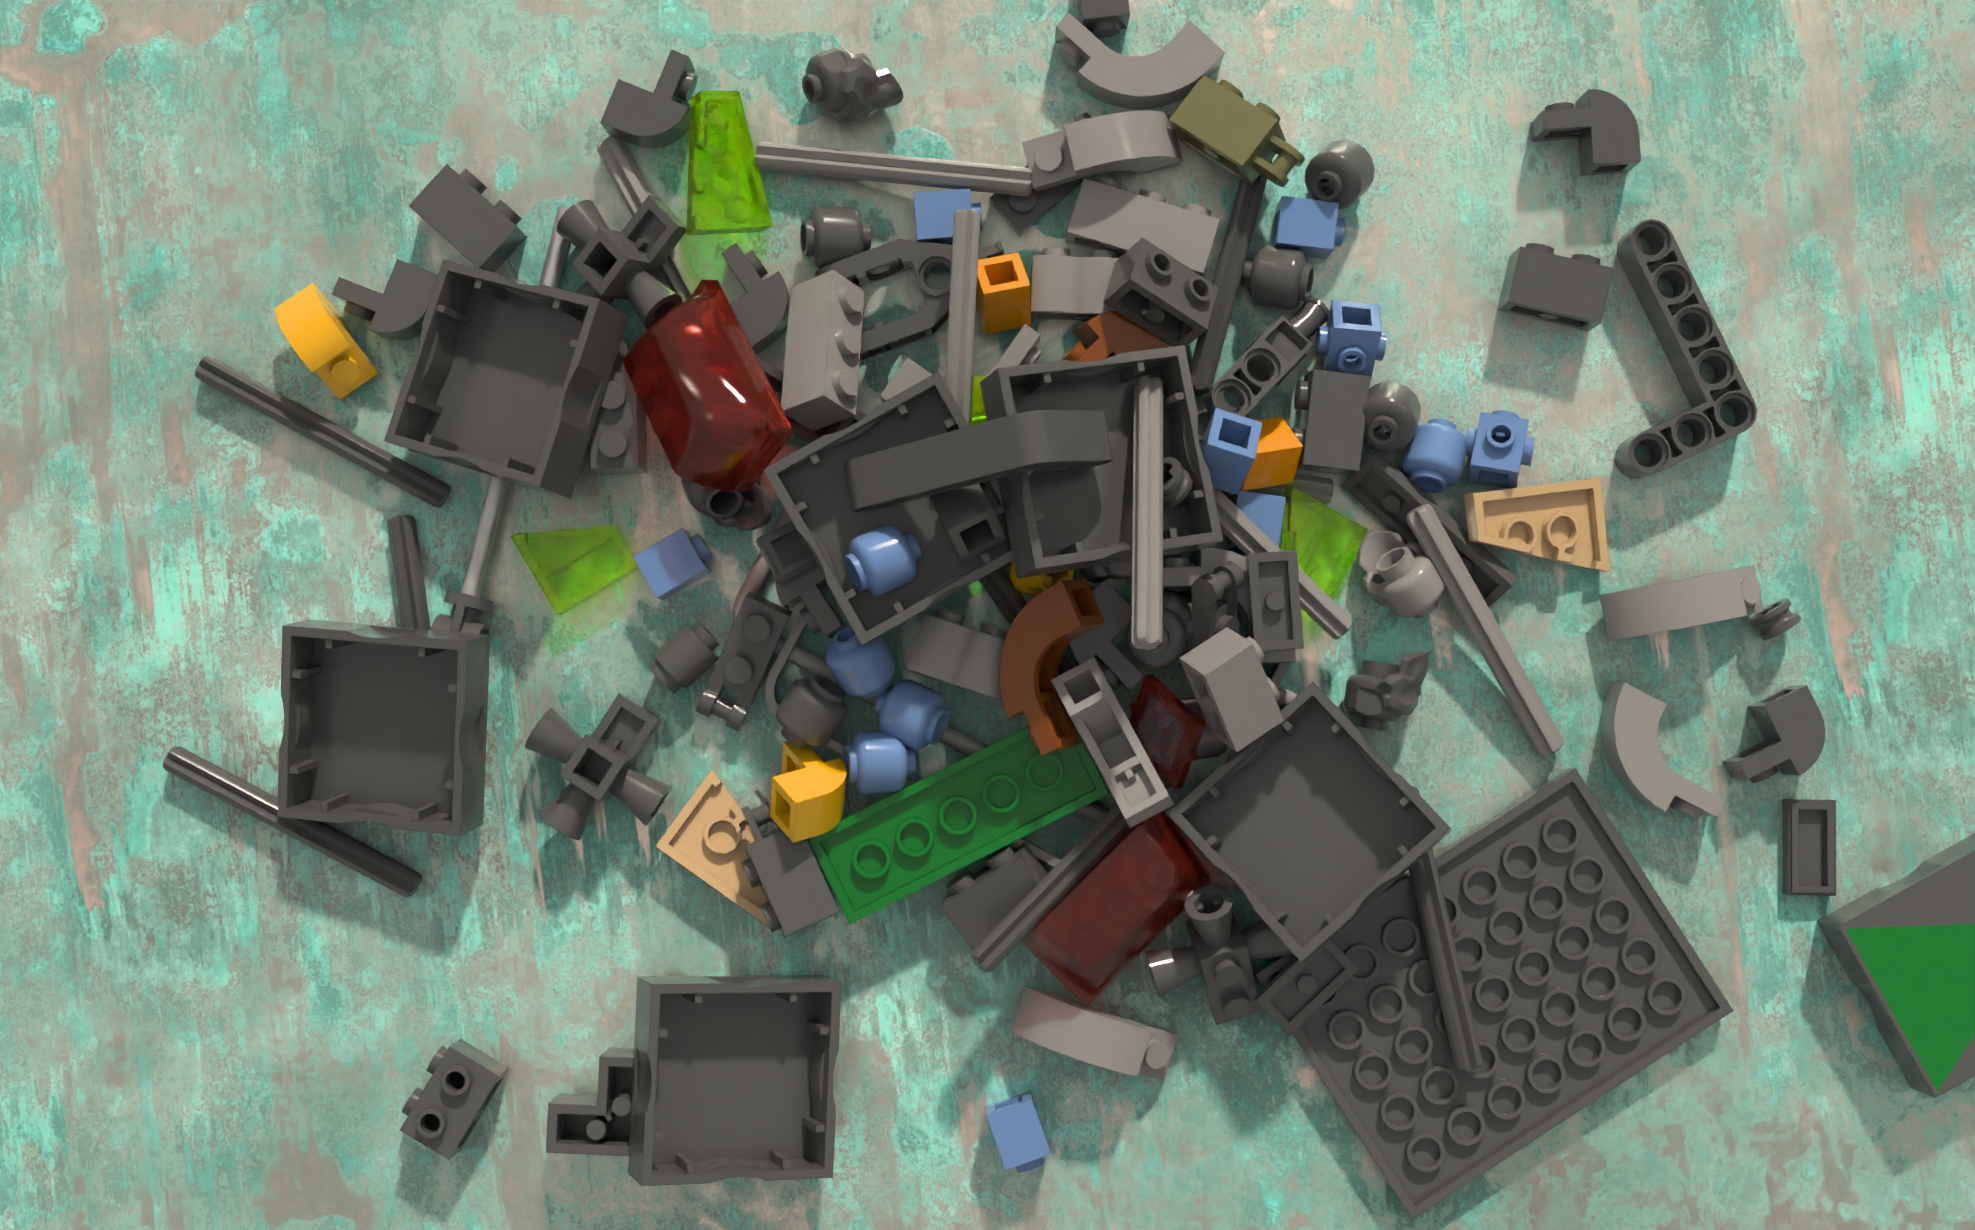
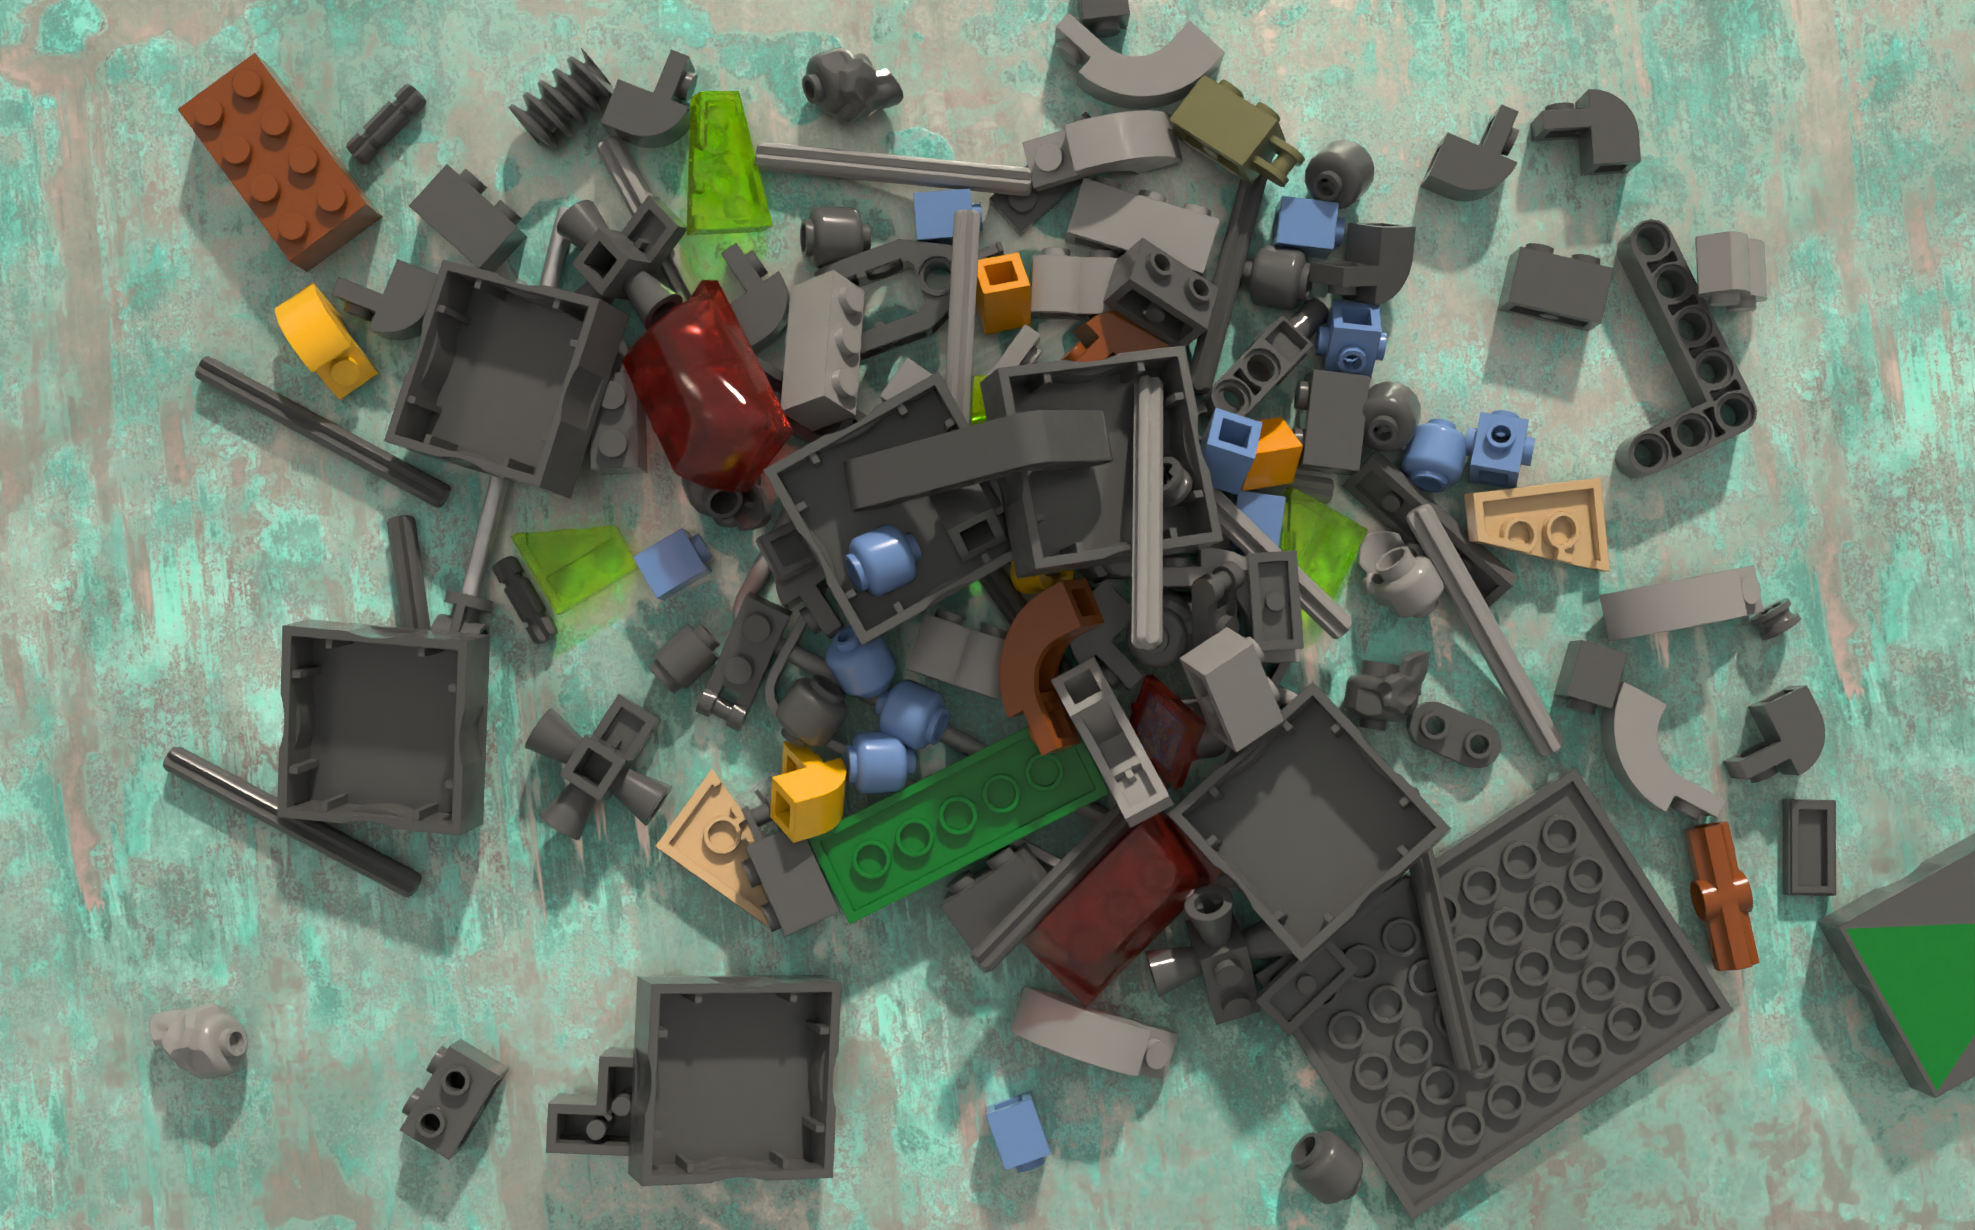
(201, 1039): none -> light grey head
(280, 163): none -> dark orange brick
(386, 124): none -> dark grey axle
(525, 599): none -> dark grey axle
(563, 100): none -> dark grey piece
(1327, 1167): none -> dark grey head
(1374, 264): none -> dark grey brick
(1454, 736): none -> dark grey plate
(1471, 170): none -> dark grey brick
(1590, 676): none -> dark grey brick
(1721, 896): none -> dark orange piece
(1731, 270): none -> light grey brick

